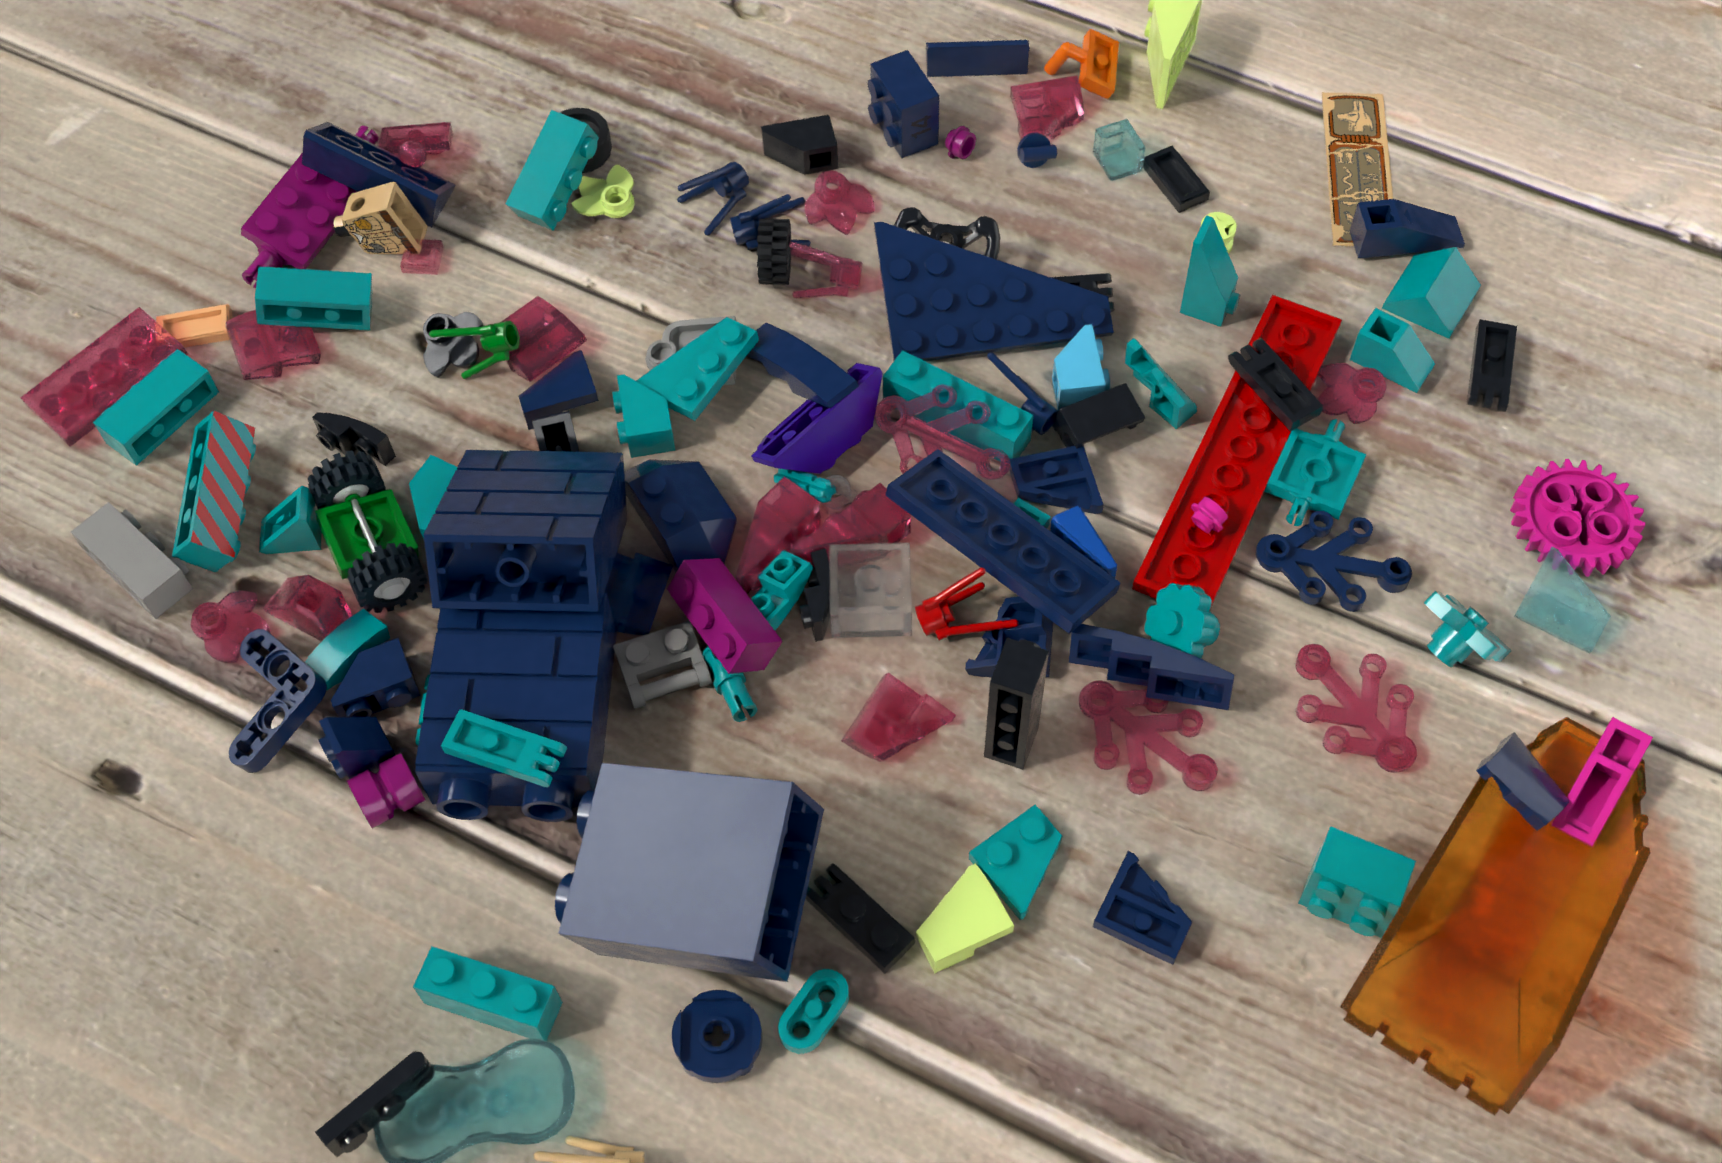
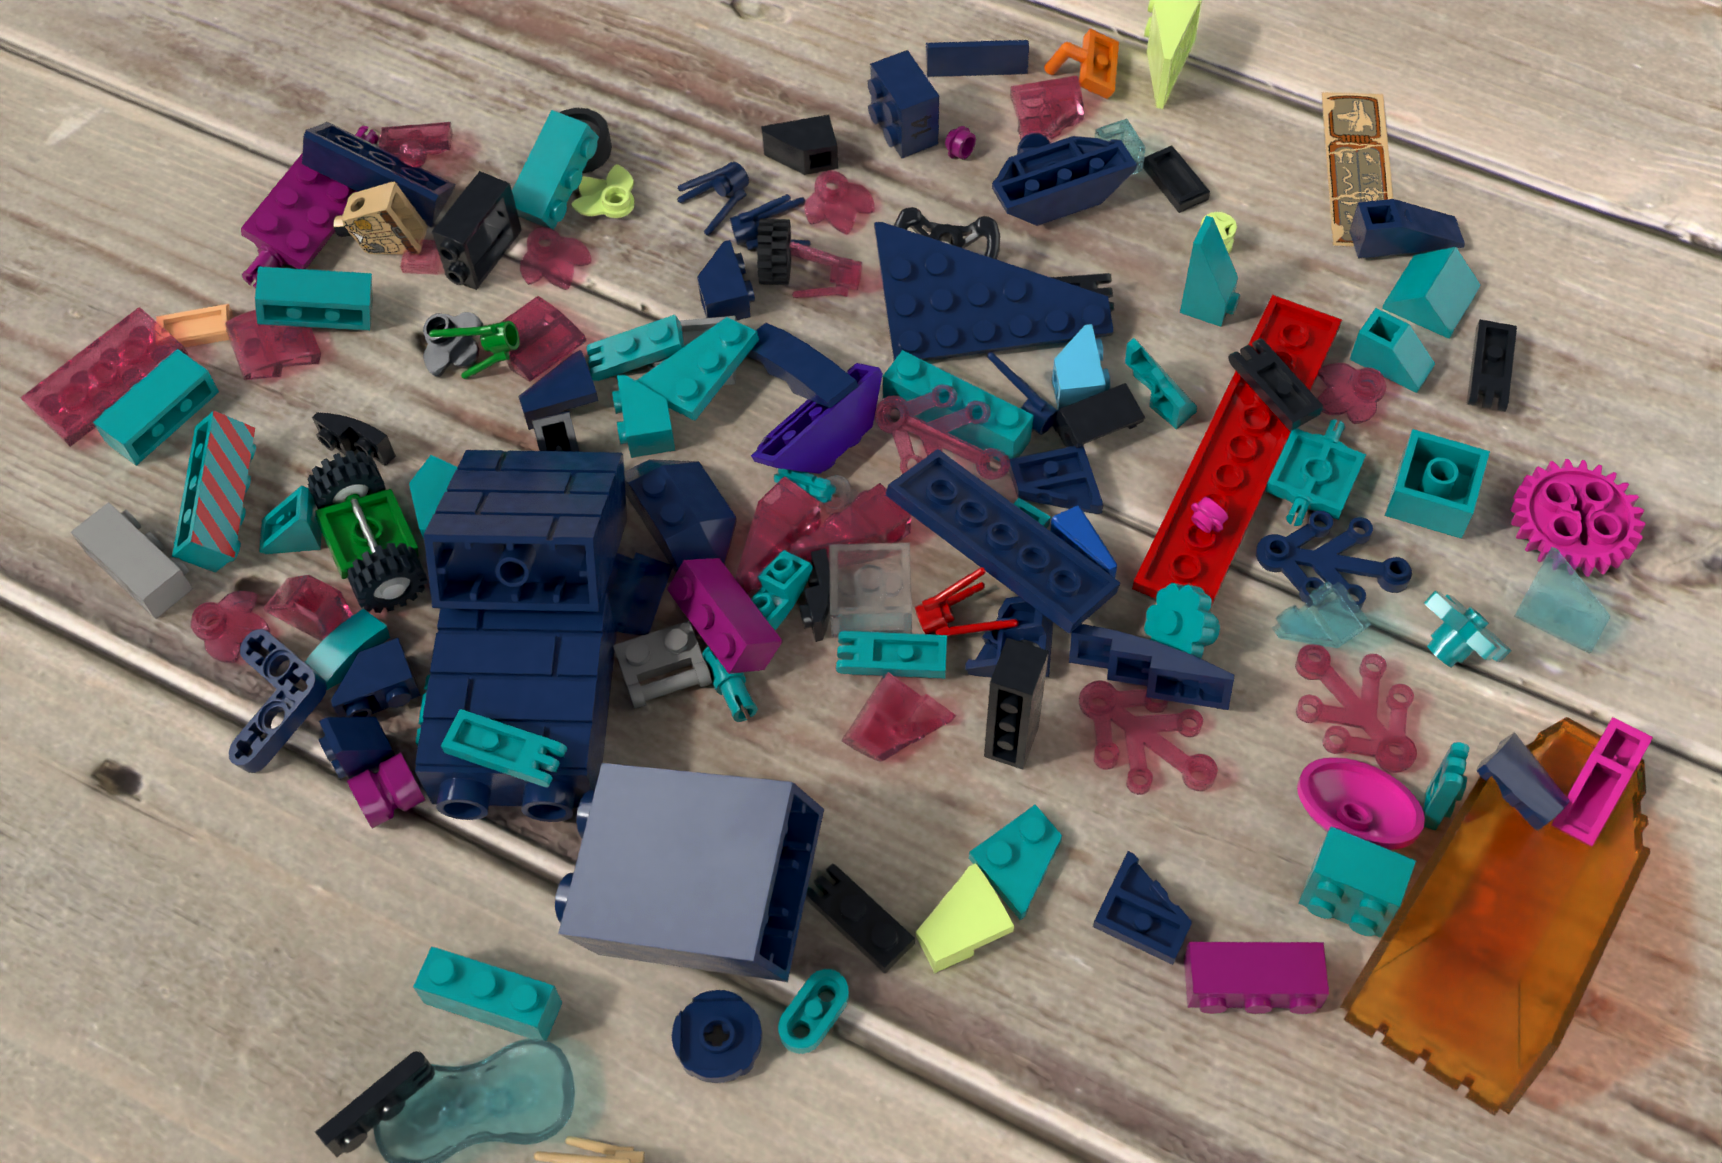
(485, 202): none -> black window
(554, 261): none -> clear pink plate
(635, 348): none -> teal hinge
(723, 286): none -> dark blue slope
(893, 653): none -> teal hinge
(1062, 178): none -> dark blue wedge
(1256, 976): none -> magenta brick
(1325, 621): none -> clear light blue slope
(1360, 802): none -> dark pink dish
(1437, 483): none -> teal brick
(1446, 786): none -> teal hinge

